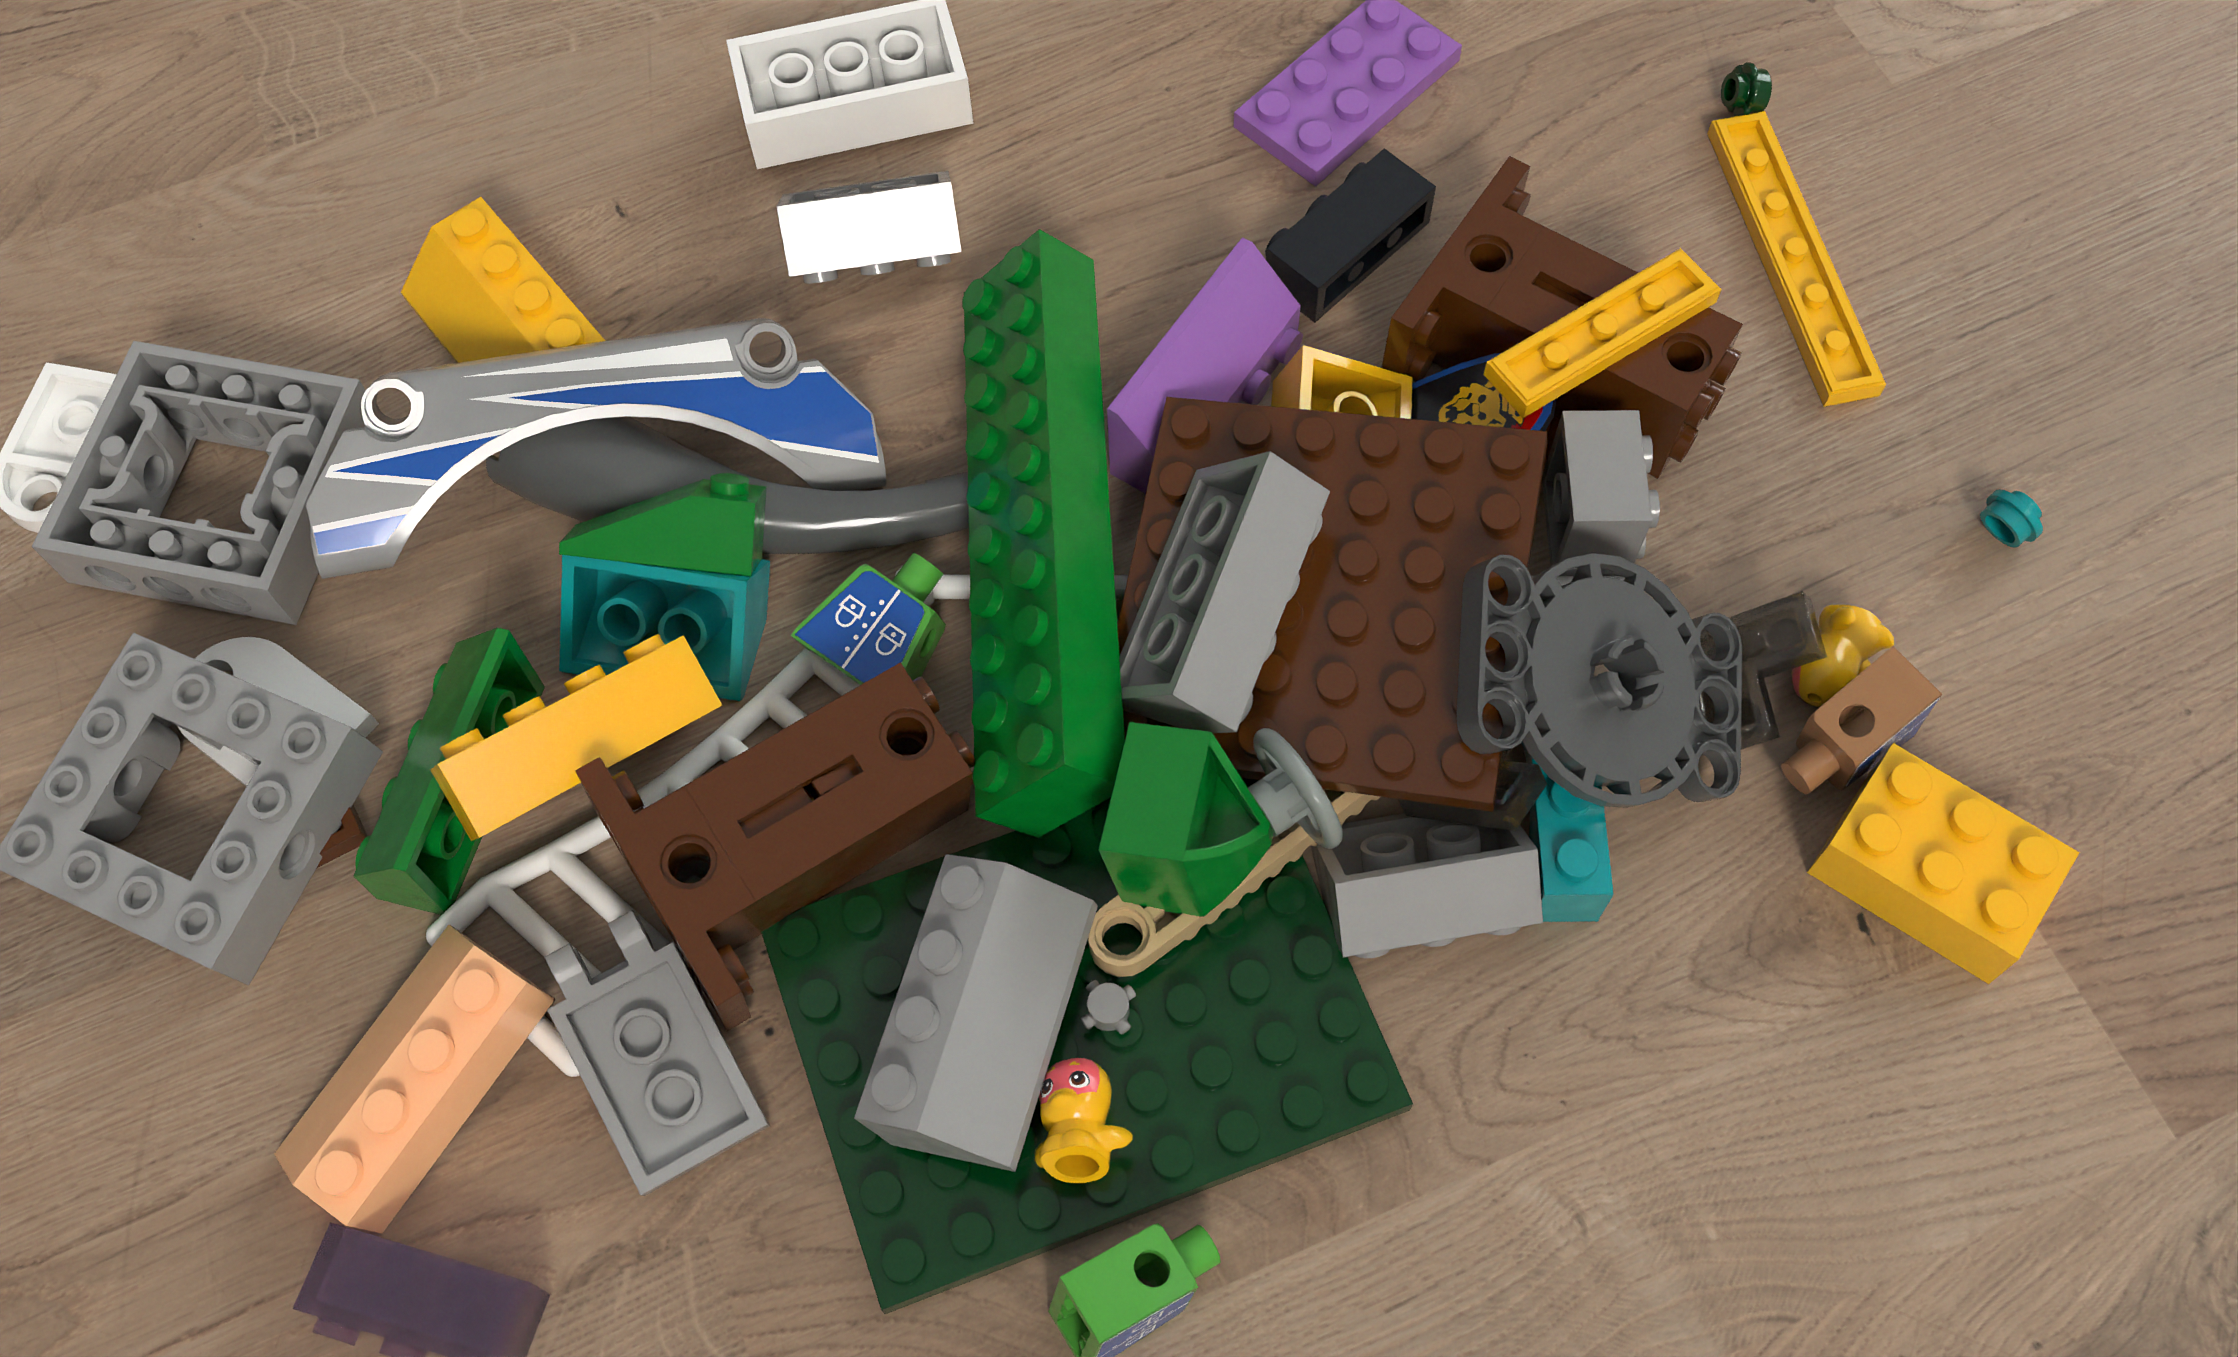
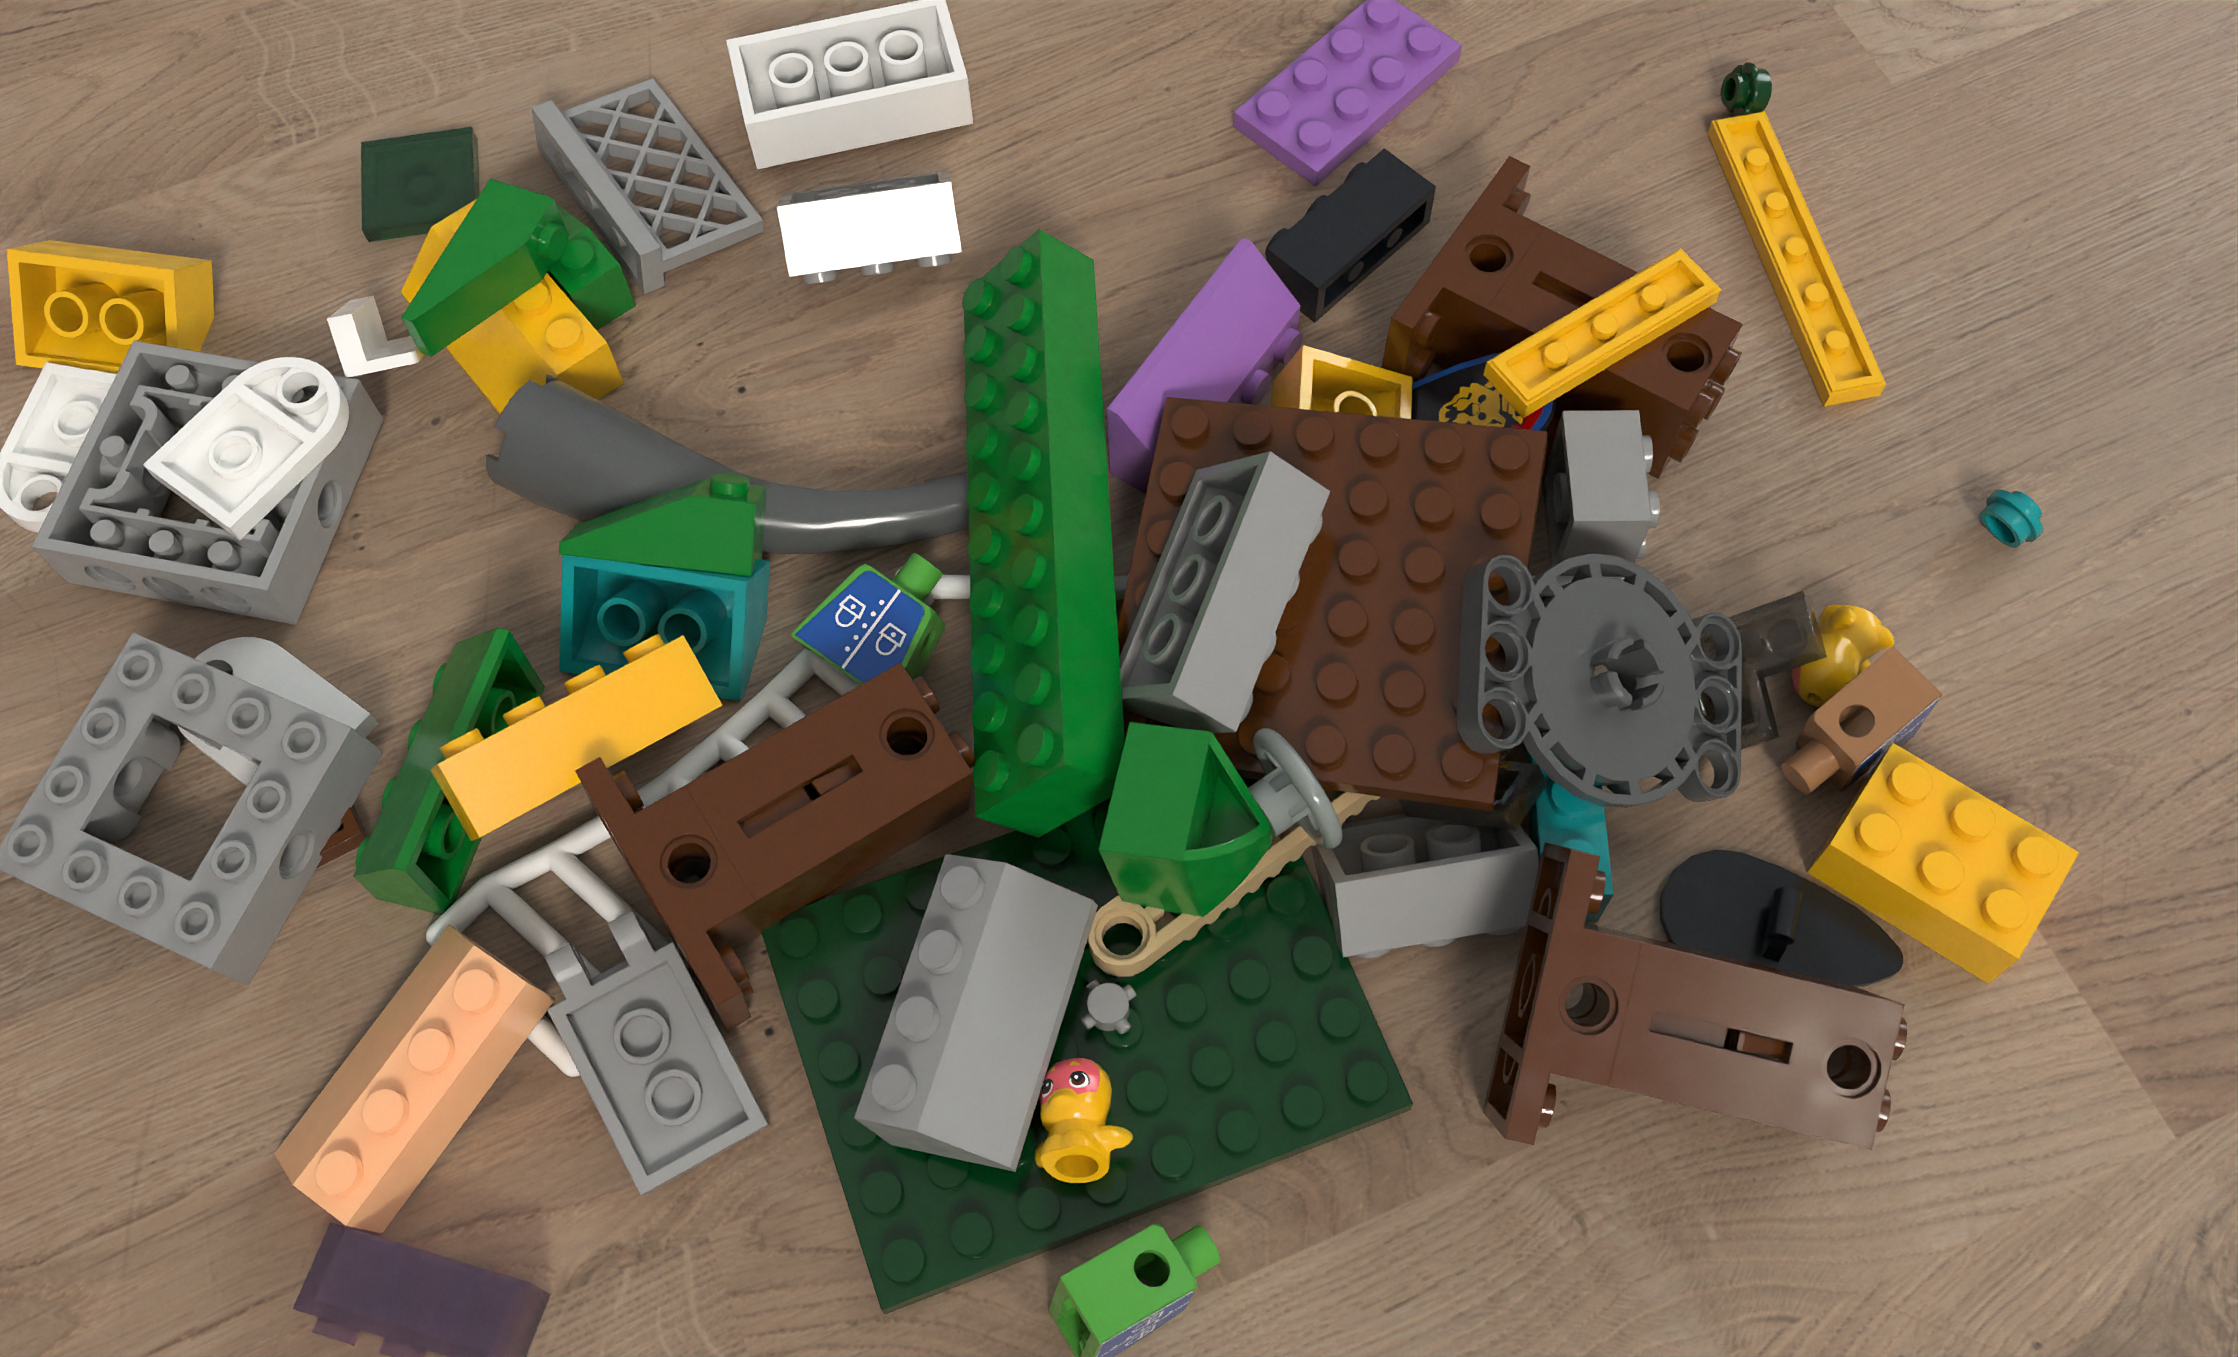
(93, 301): none -> yellow slope
(253, 442): none -> white tile
(363, 342): none -> white panel
(416, 181): none -> clear green tile
(466, 411): panel -> none
(488, 263): none -> green slope
(590, 275): none -> green slope
(611, 207): none -> light grey fence
(1682, 1025): none -> reddish brown brick
(1774, 919): none -> black shield

